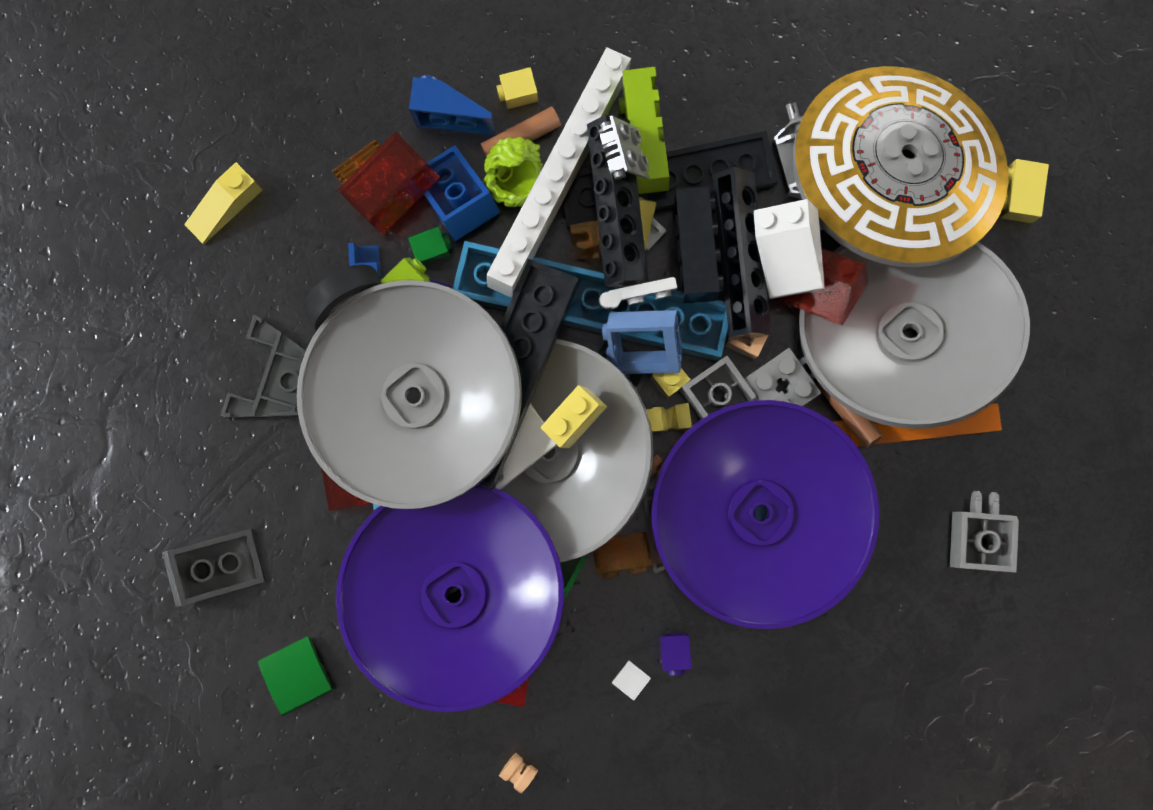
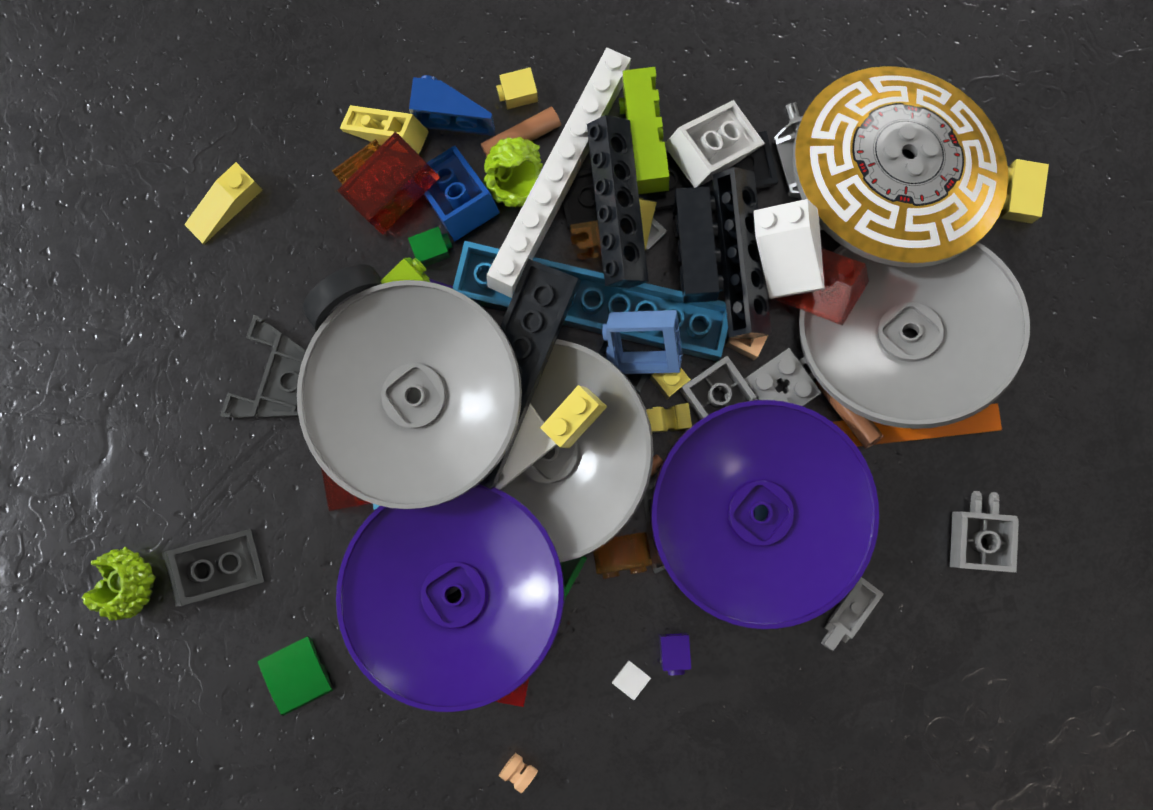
(124, 585): none -> lime hair
(365, 255): blue panel -> none
(381, 124): none -> light yellow slope
(628, 155): light grey hinge -> none
(636, 293): white hinge -> none
(713, 143): none -> white slope
(851, 613): none -> light grey hinge

